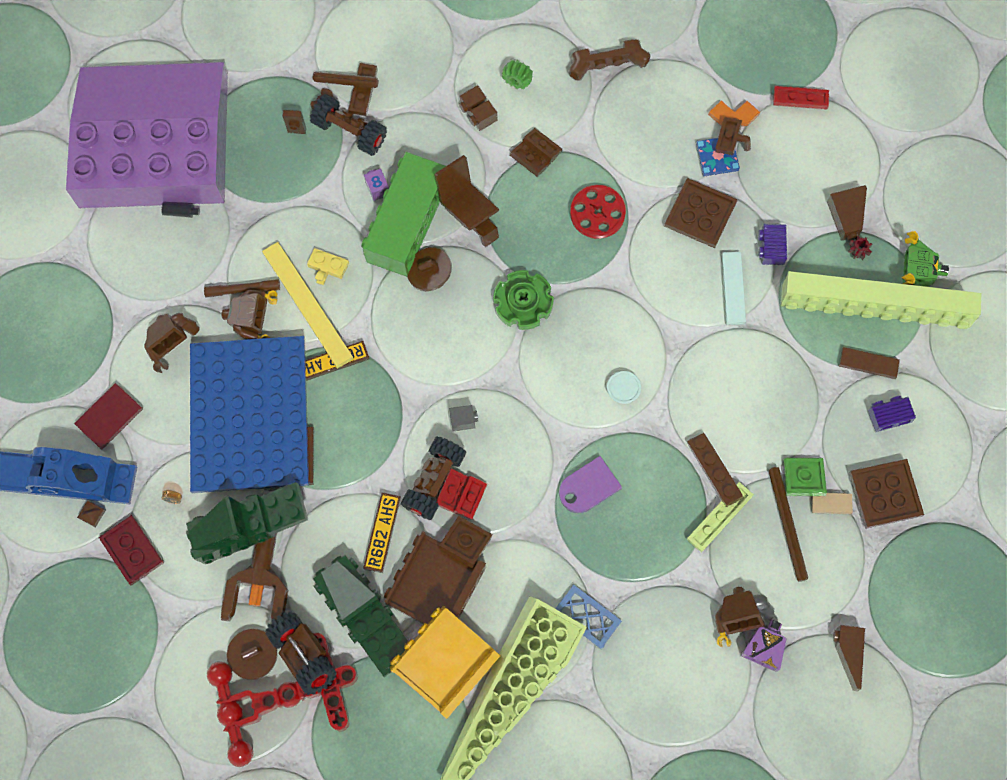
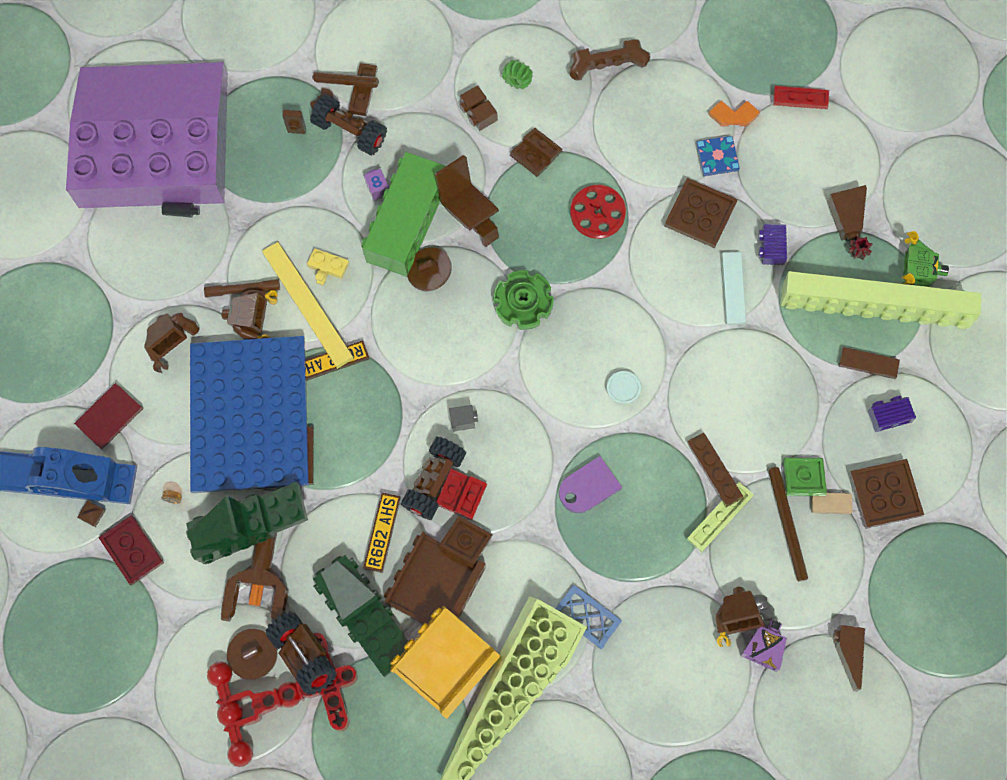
(730, 135): reddish brown plate -> none

